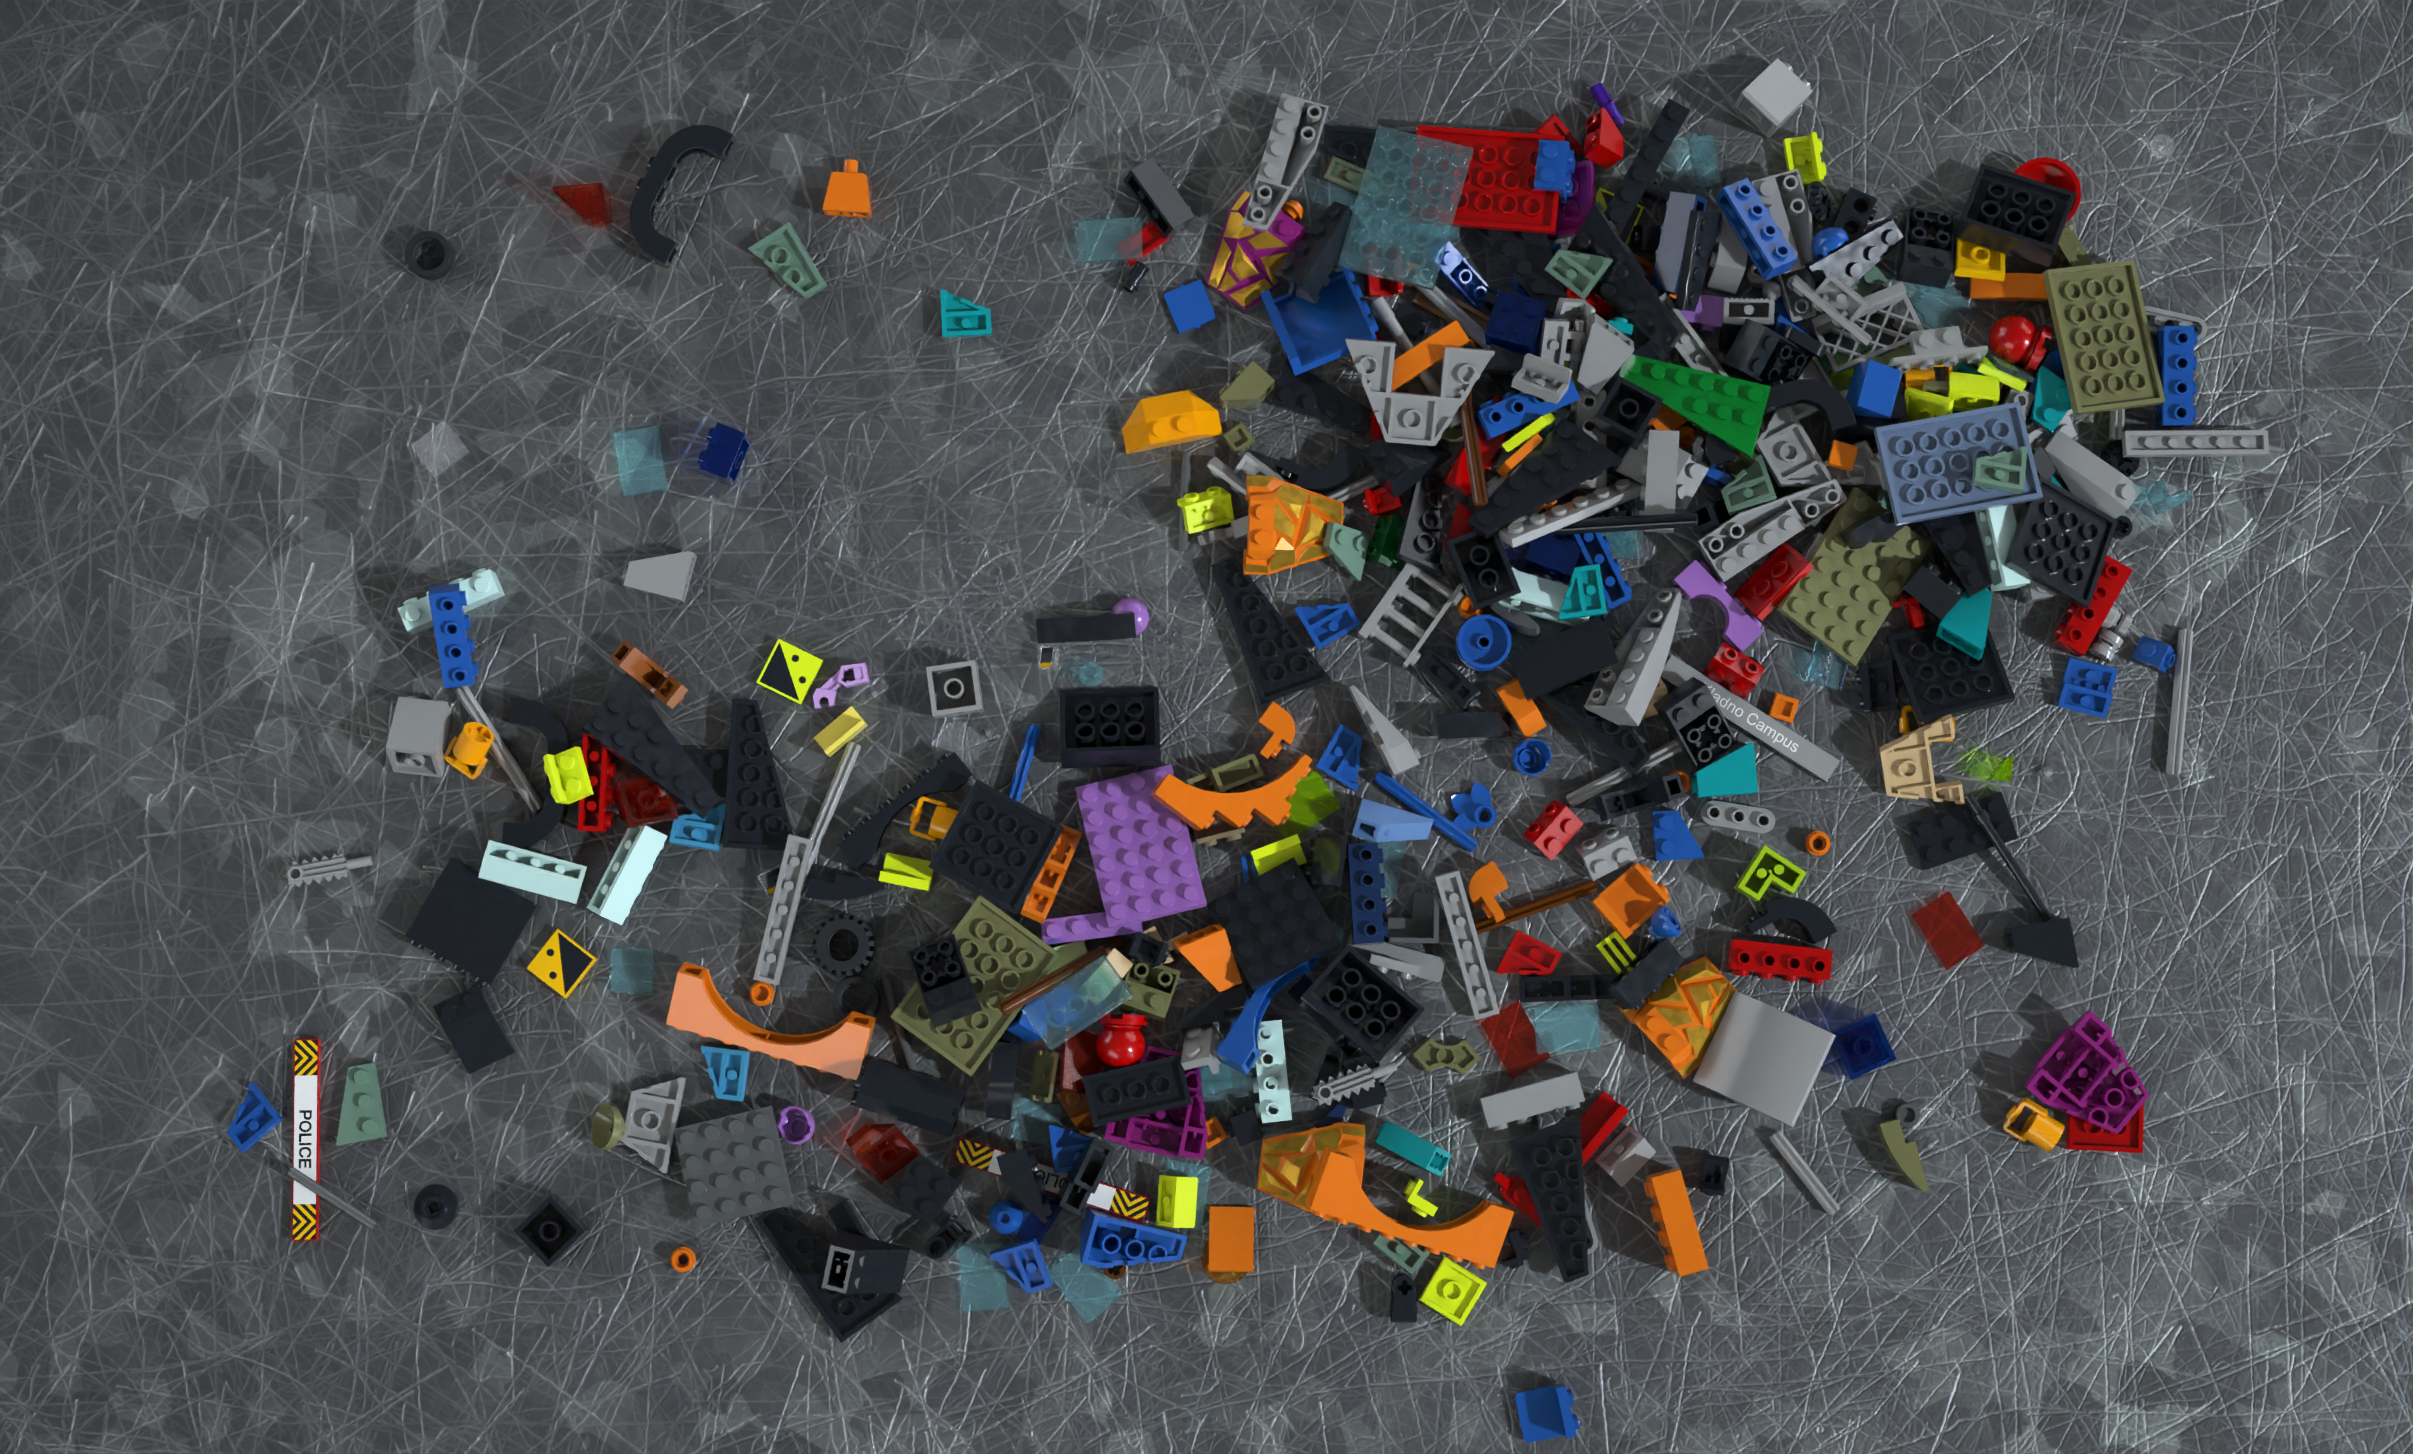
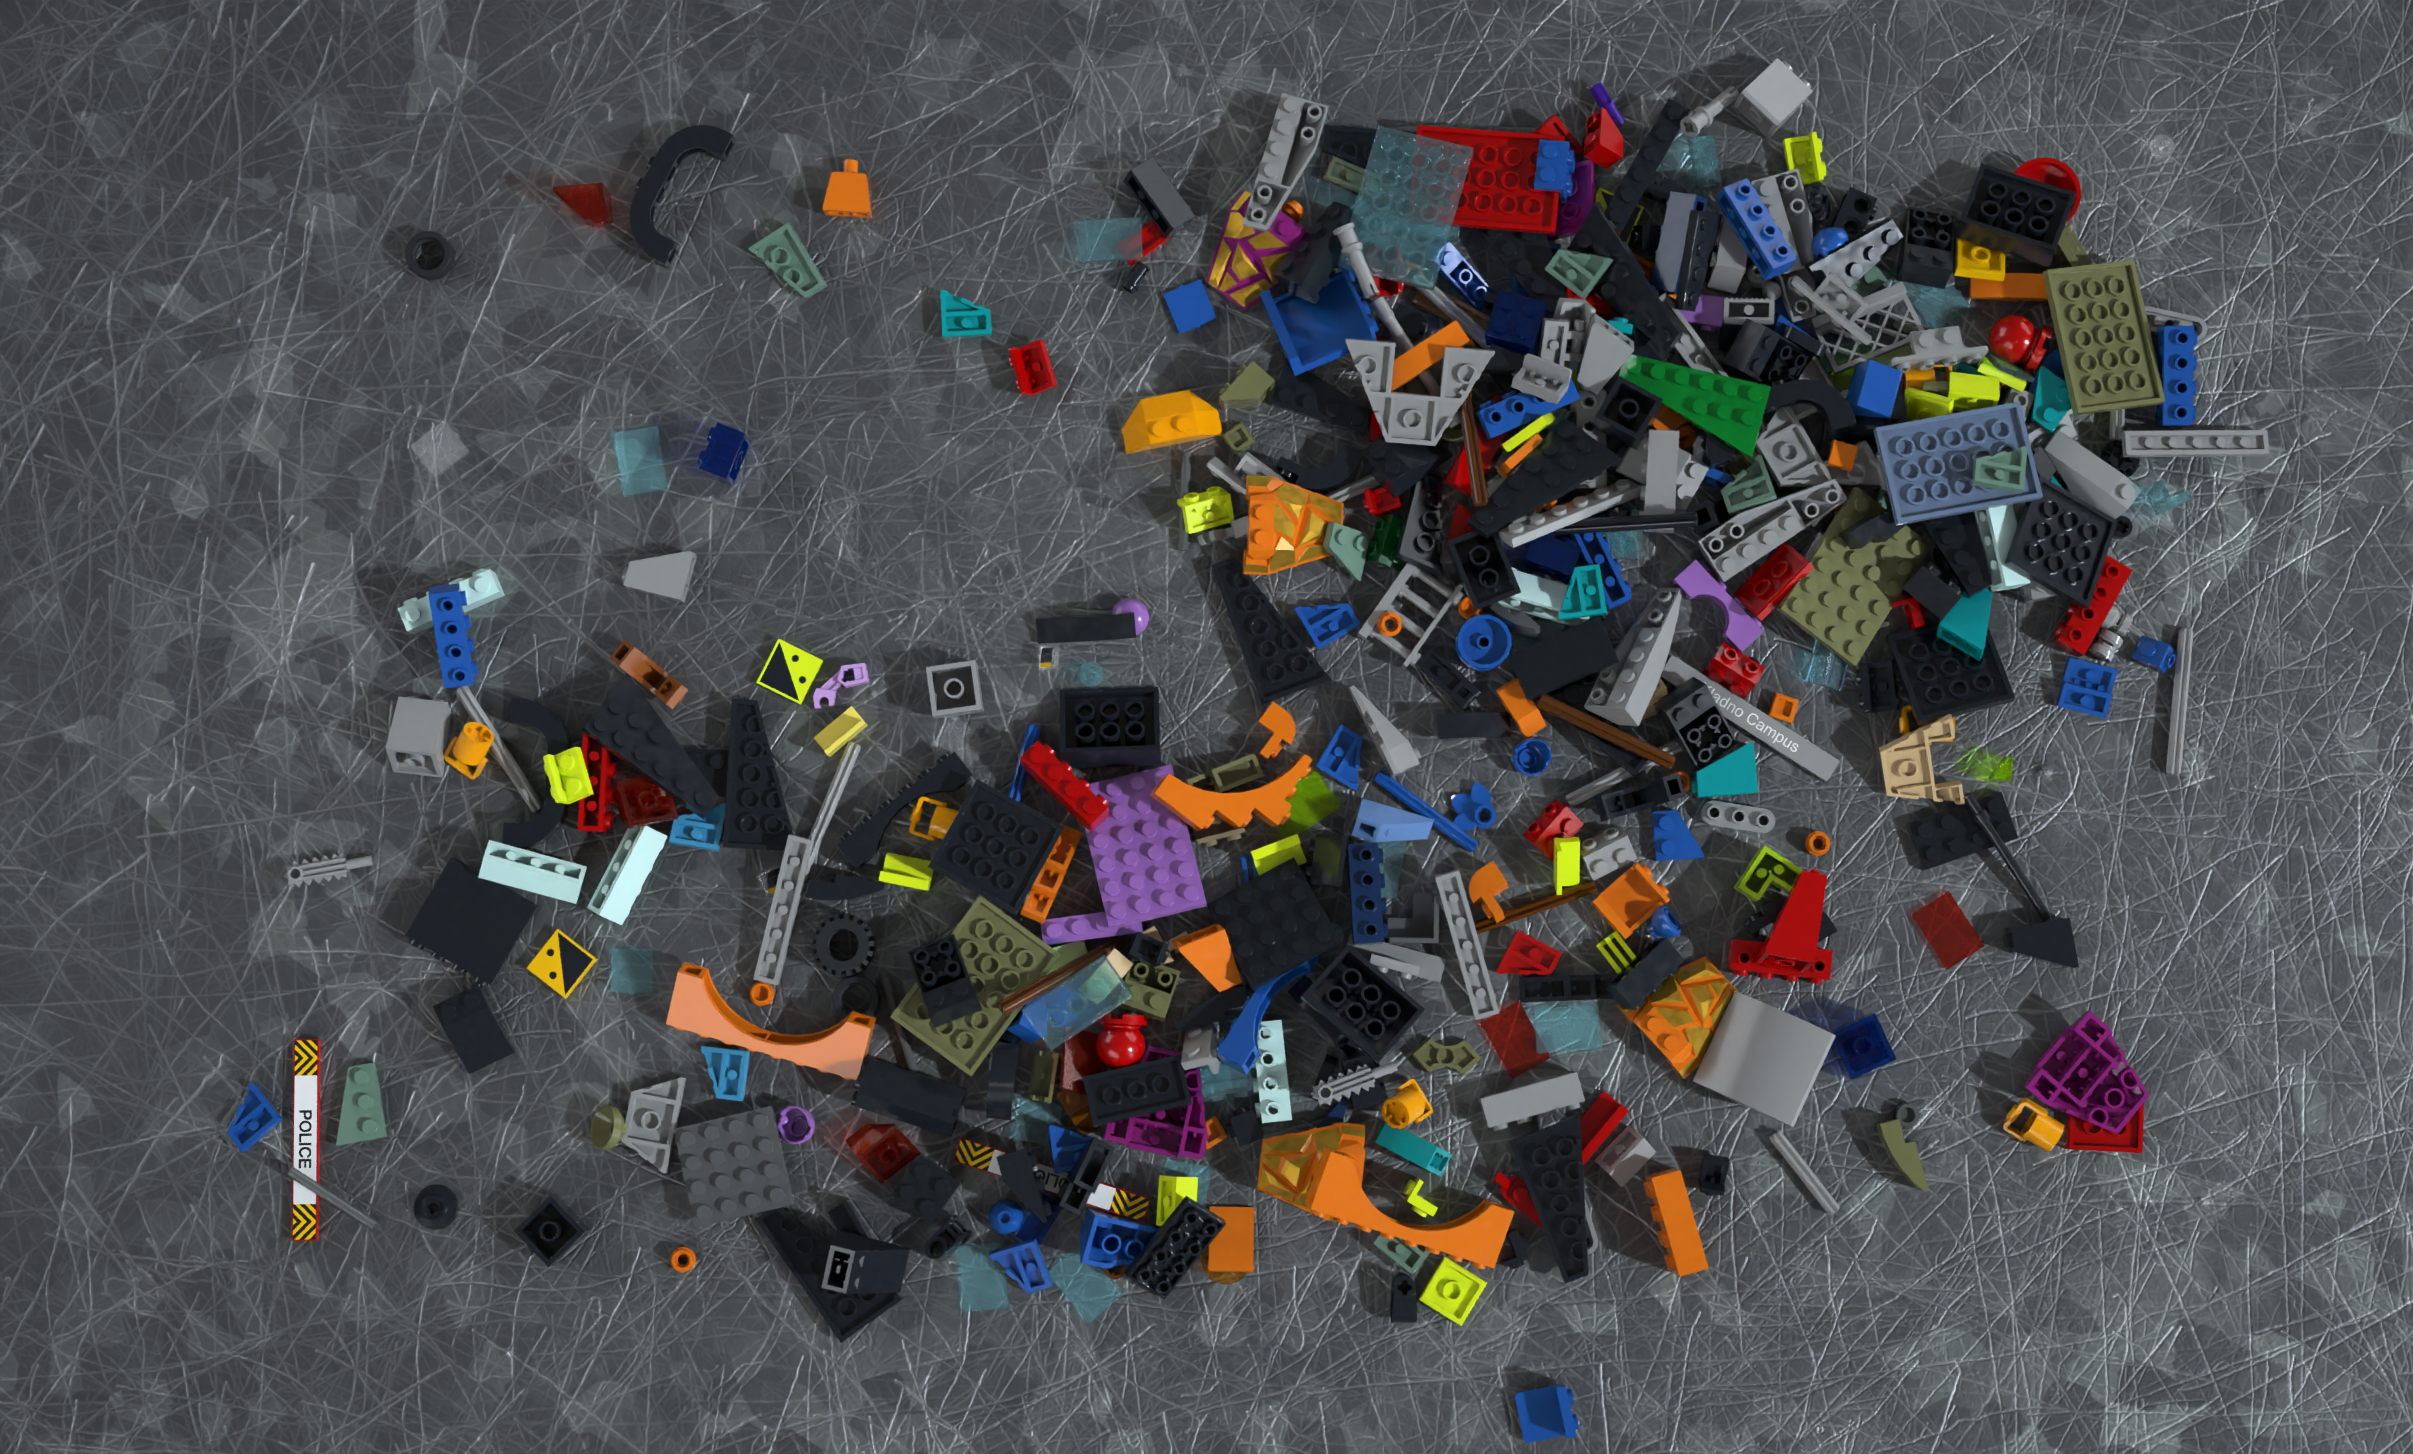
(1032, 368): none -> red bracket
(1064, 786): none -> red brick
(1175, 1247): none -> black tile
(1352, 249): none -> light grey pin
(1397, 624): none -> orange plate
(1406, 1106): none -> light orange piece
(1566, 862): none -> neon yellow panel
(1606, 731): none -> reddish brown axle
(1703, 115): none -> light grey pin
(1796, 930): none -> red slope

